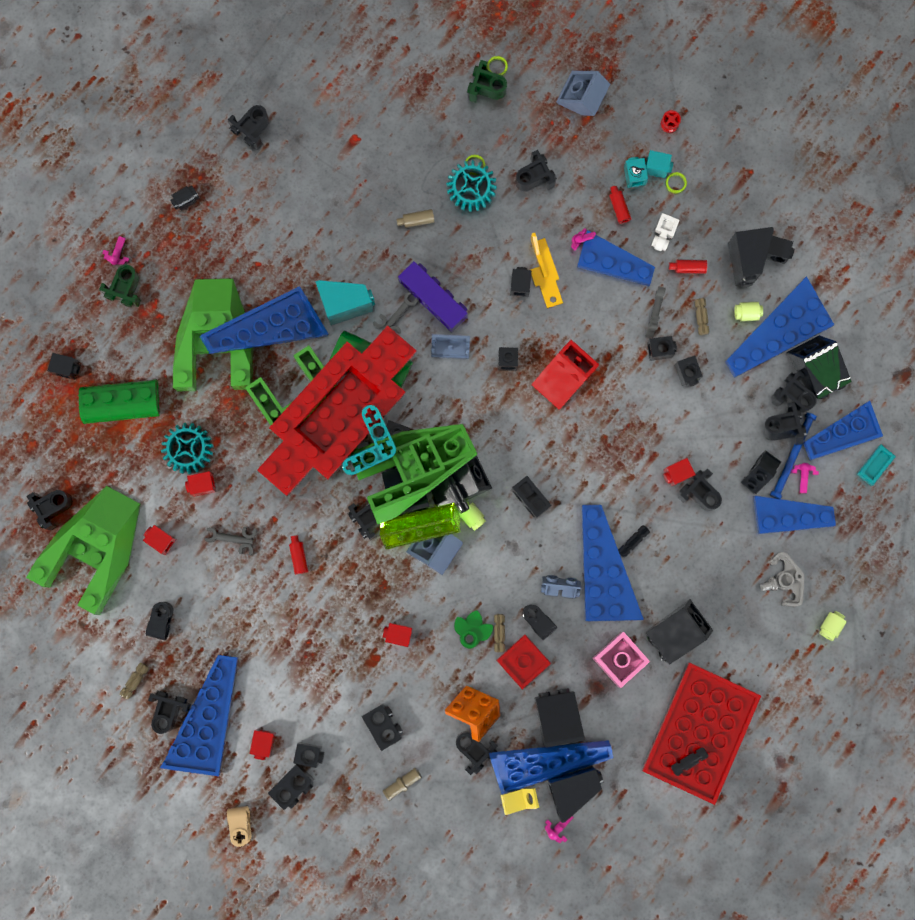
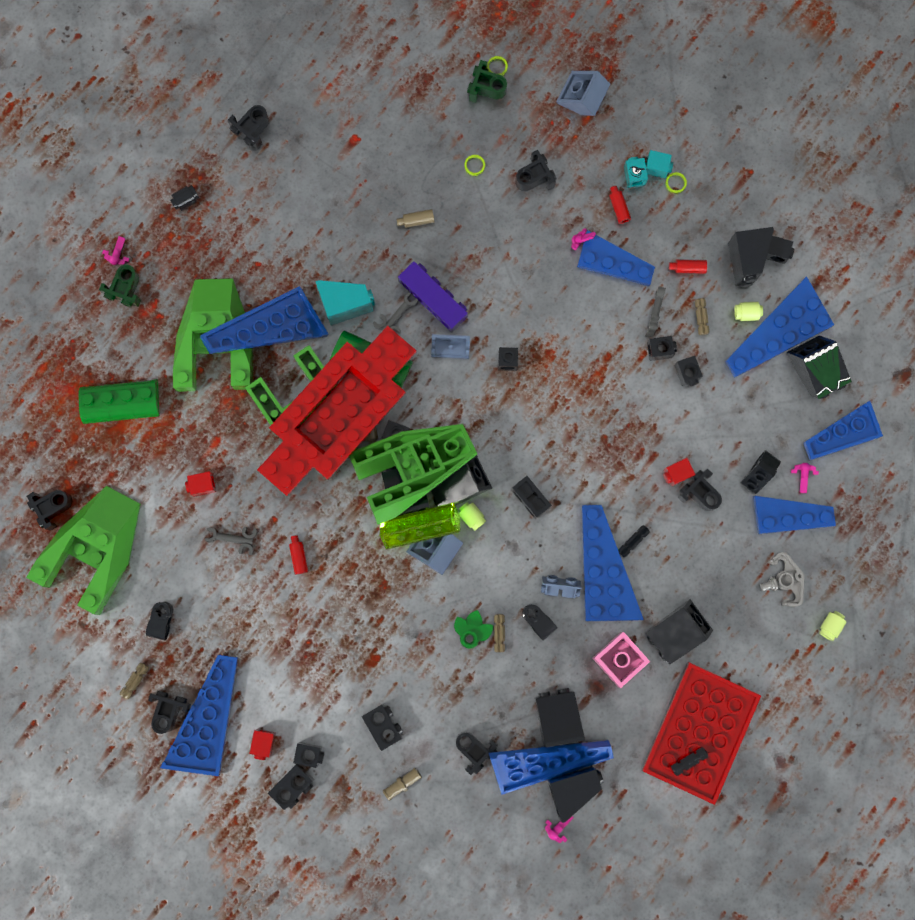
(64, 366): black brick -> none
(158, 539): red brick -> none
(181, 454): teal gear -> none
(239, 821): tan piece -> none
(365, 519): black pin -> none
(375, 449): teal beam -> none
(397, 634): red brick -> none
(456, 494): black axle -> none
(464, 190): teal gear -> none
(475, 710): orange bracket -> none
(519, 800): light yellow bracket -> none
(520, 282): black brick -> none
(523, 661): red tile -> none
(546, 273): yellow piece -> none
(565, 374): slope -> none
(666, 228): white plate -> none
(670, 117): red wheel -> none
(788, 425): black pin -> none
(791, 459): blue bar -> none
(793, 392): black pin -> none
(876, 465): teal tile -> none

